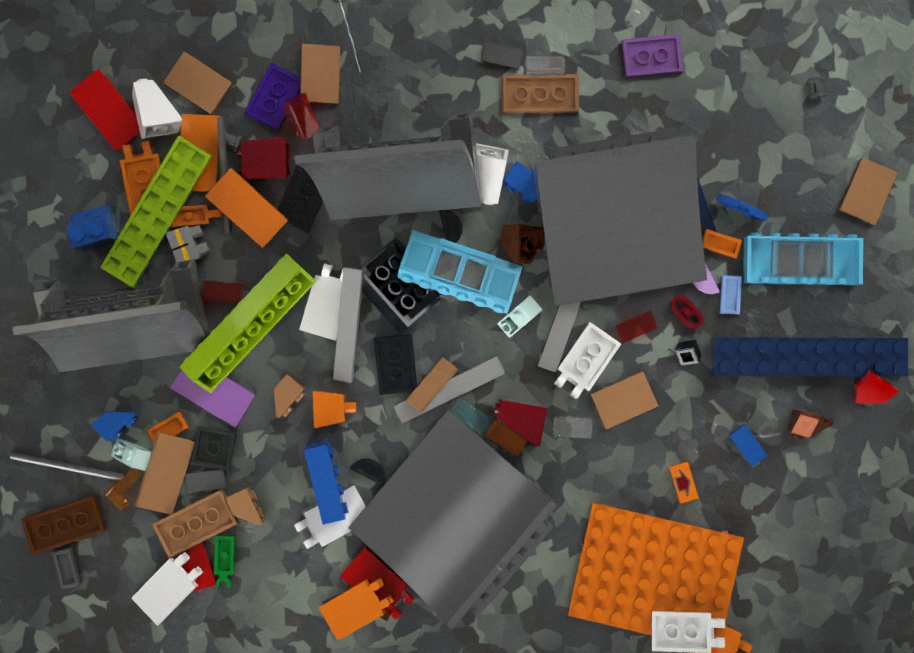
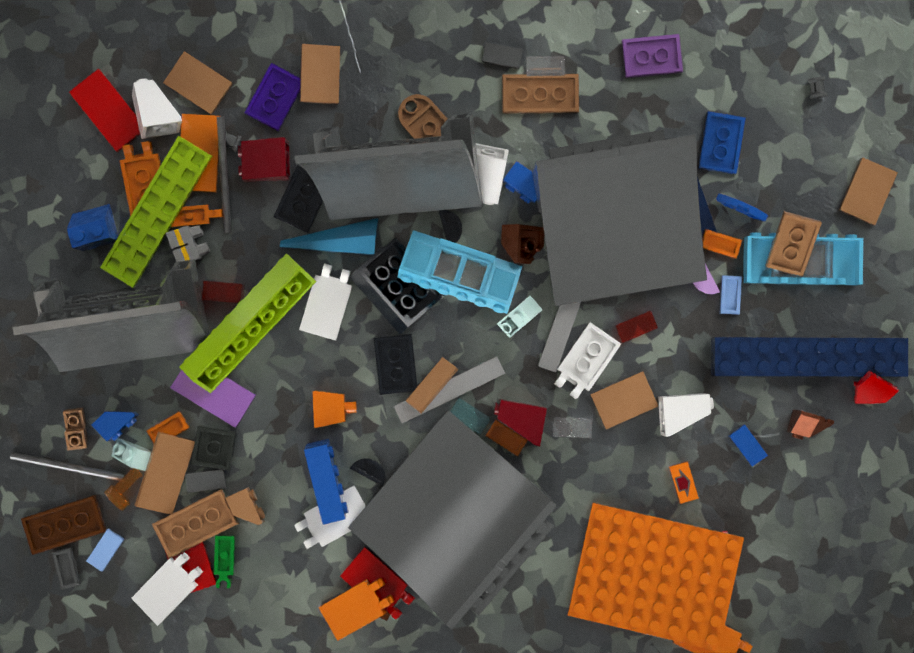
(75, 428): none -> medium nougat slope
(105, 550): none -> light blue tile
(246, 207): orange tile -> none
(286, 394): medium nougat slope -> none
(302, 116): clear red brick -> none
(348, 324): light grey tile -> none
(351, 238): none -> dark azure wedge
(424, 120): none -> medium nougat tile
(682, 410): none -> white slope
(685, 632): white tile -> none
(686, 311): dark red plate -> none
(688, 352): black slope -> none
(721, 142): none -> blue tile
(793, 243): none -> medium nougat tile

